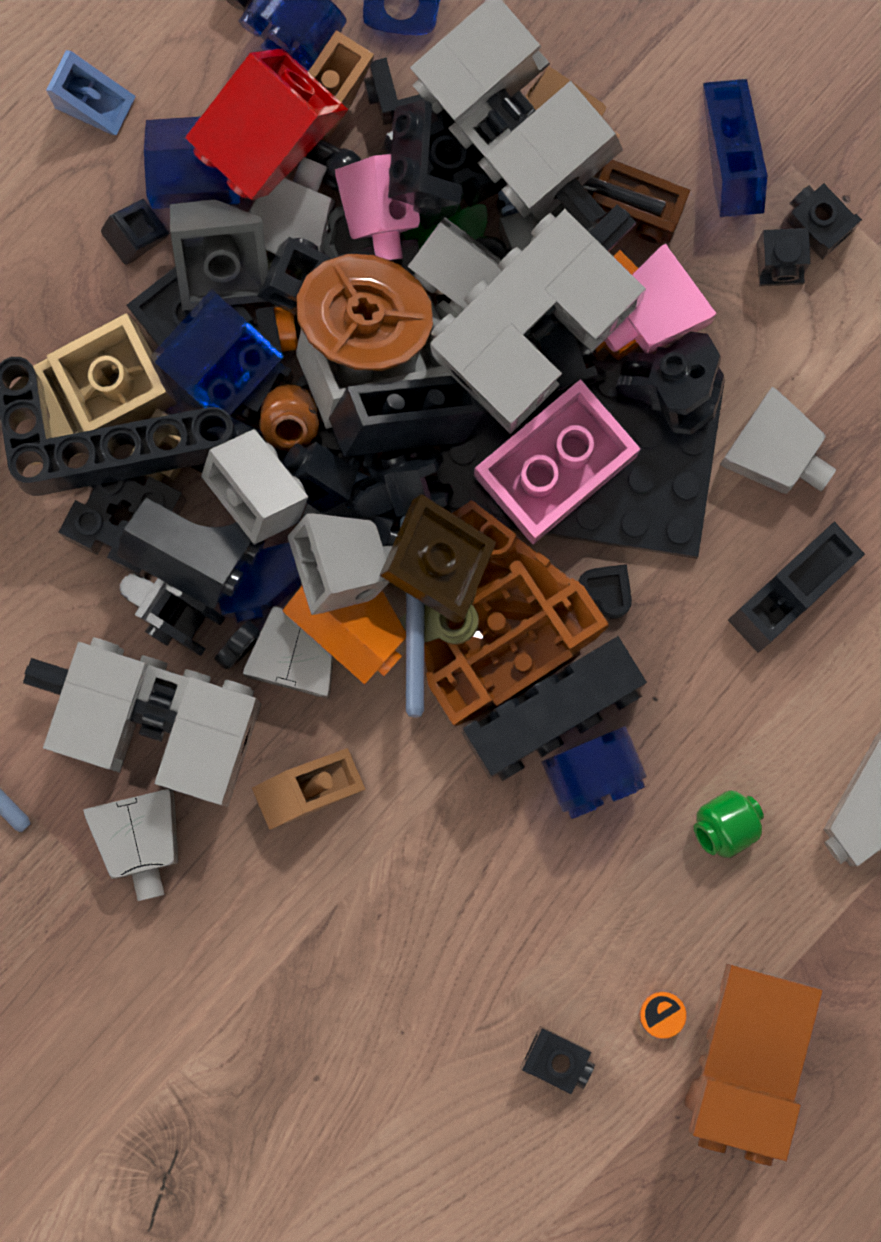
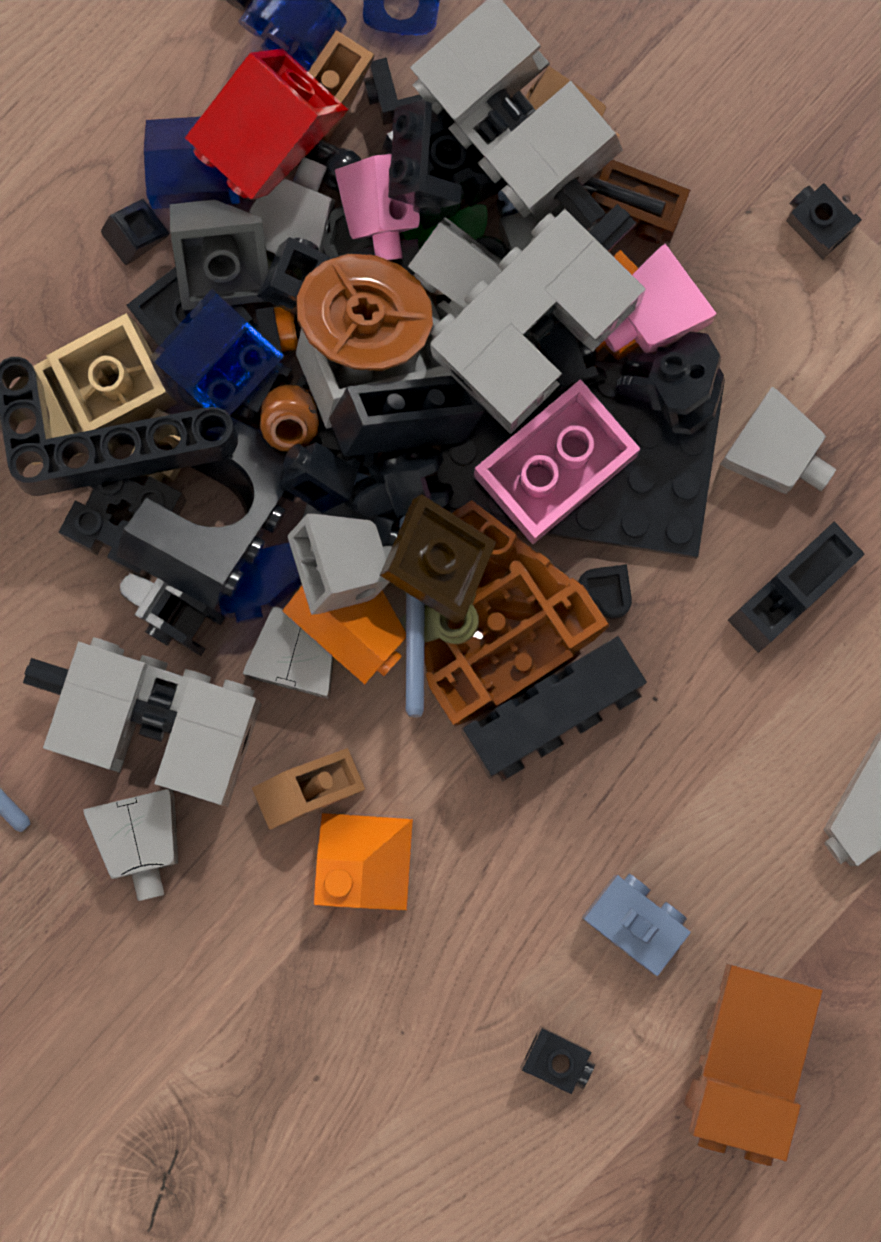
(89, 94): medium blue slope -> none
(238, 645): black tile -> none
(254, 486): brick -> none
(363, 862): none -> orange slope
(595, 770): clear blue brick -> none
(636, 923): none -> sand blue brick
(662, 1014): orange tile -> none
(728, 824): green head -> none
(735, 148): clear blue slope -> none
(783, 256): black brick -> none

